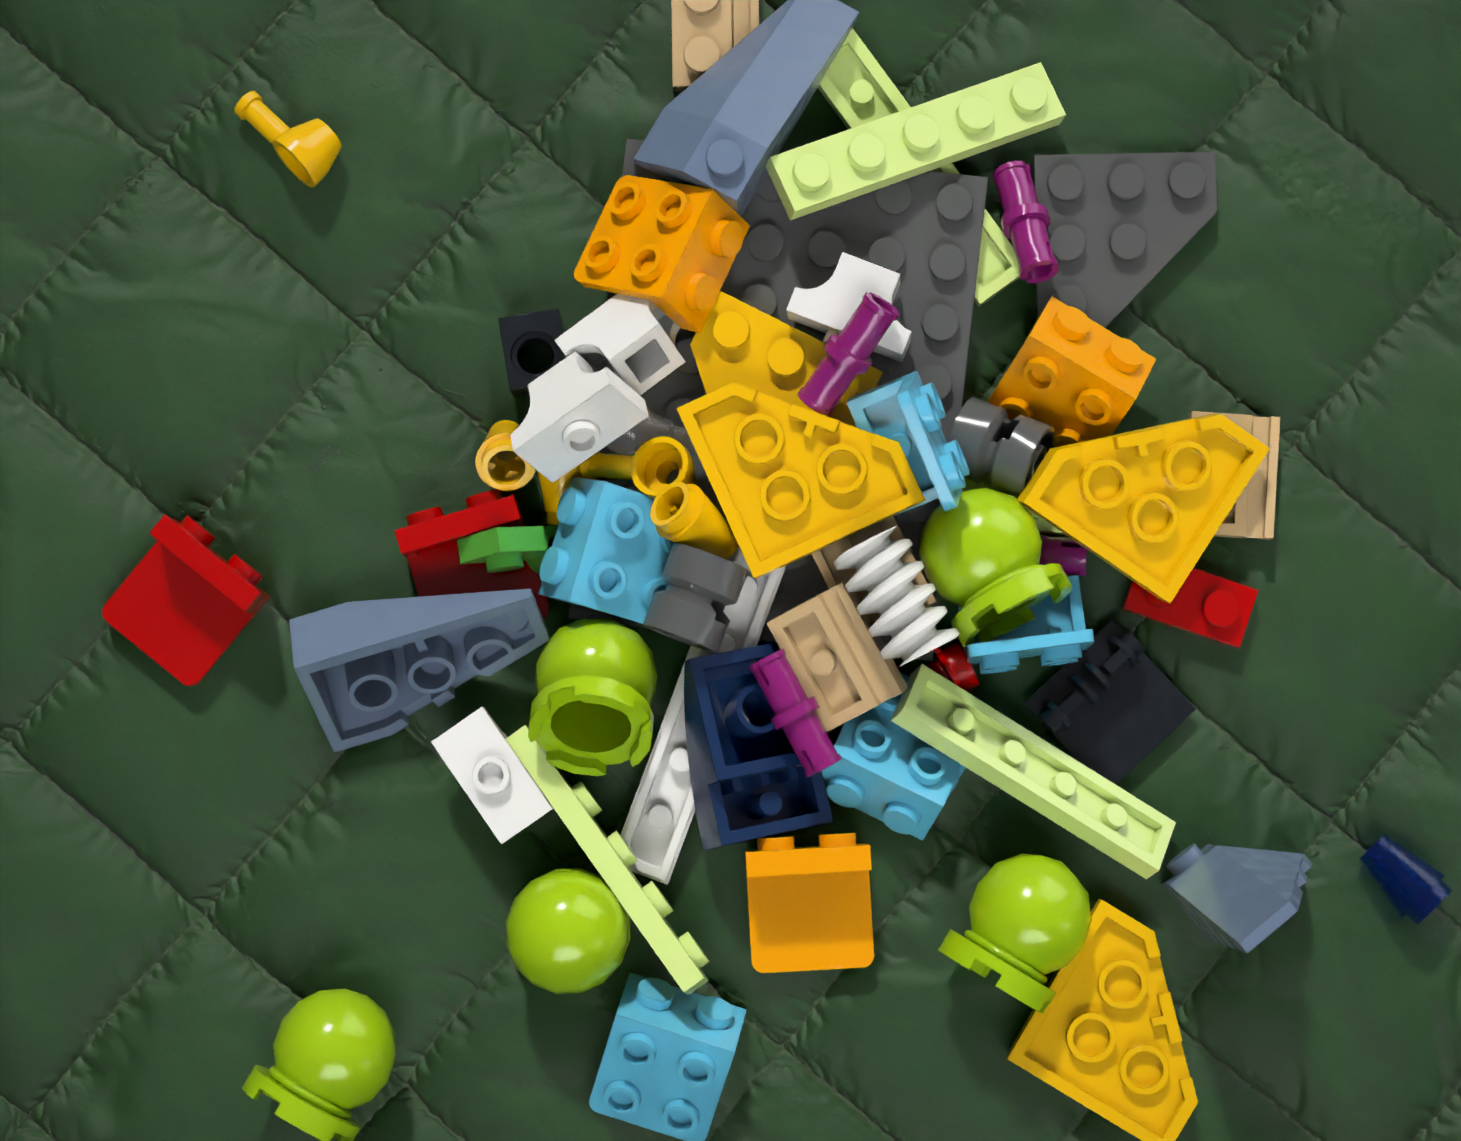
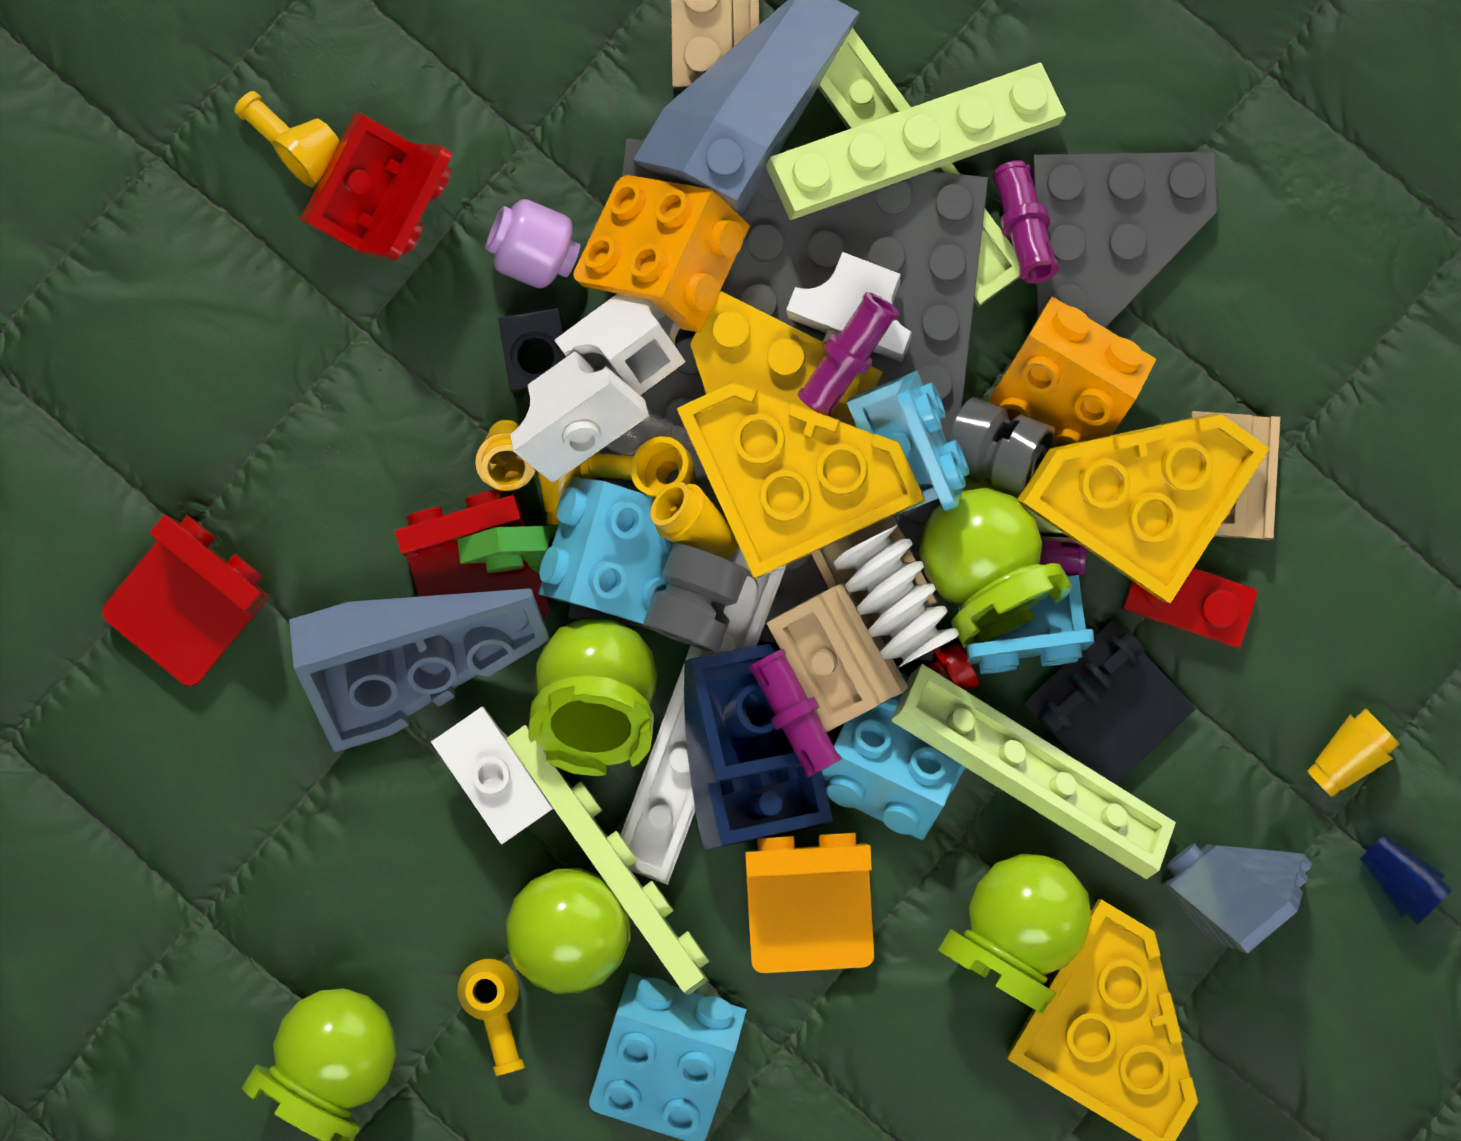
(377, 190): none -> red bracket
(495, 1012): none -> yellow bar
(532, 243): none -> lavender head
(1352, 753): none -> yellow cone

